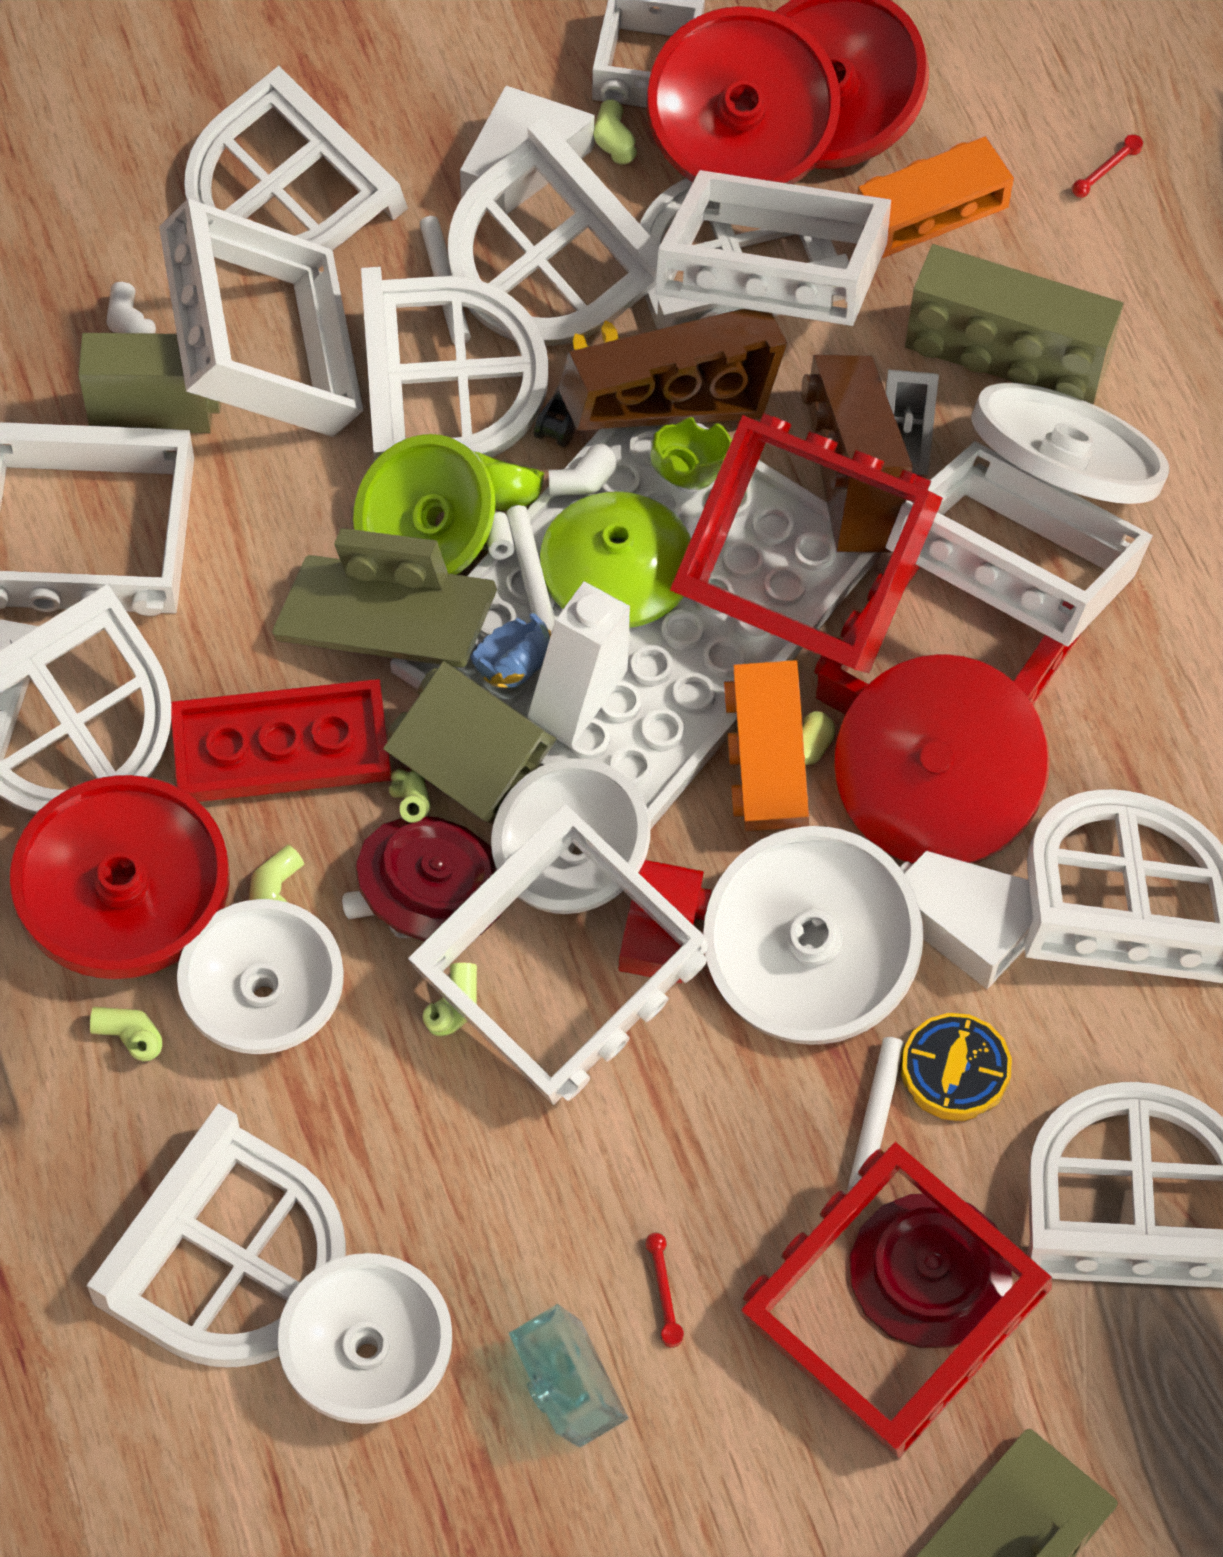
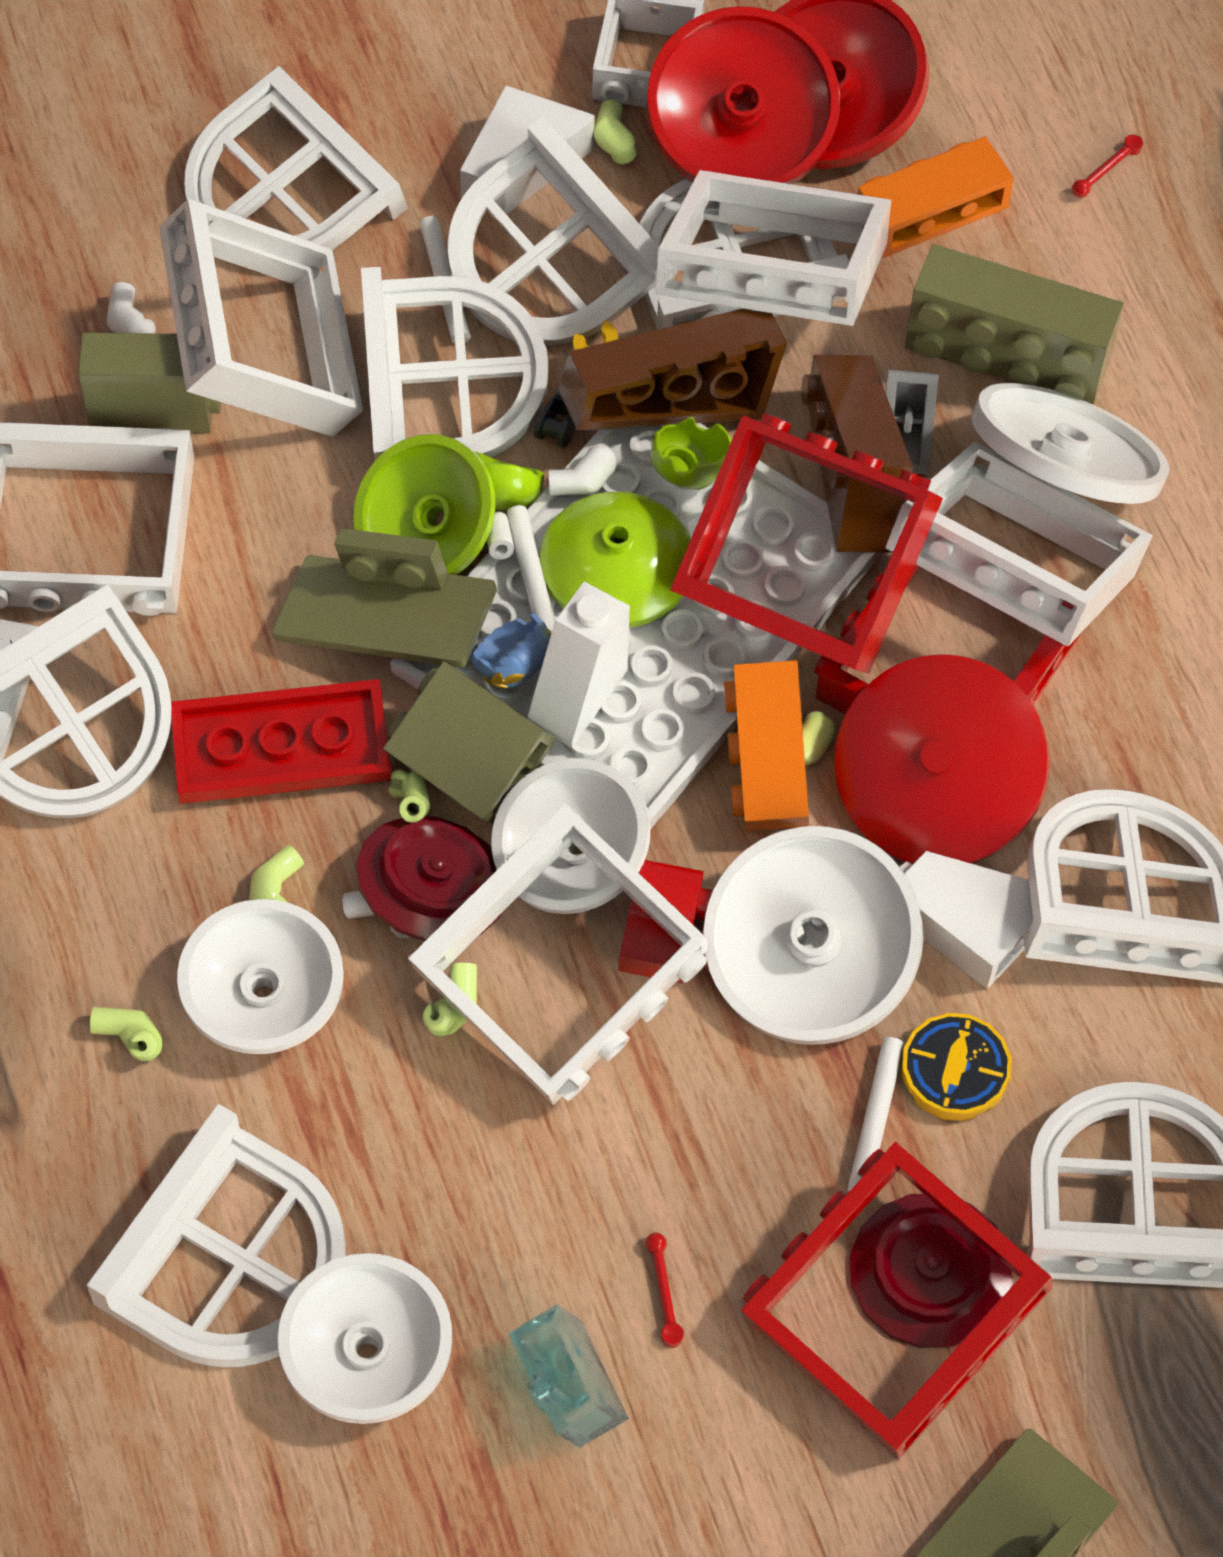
(119, 876): red dish -> none

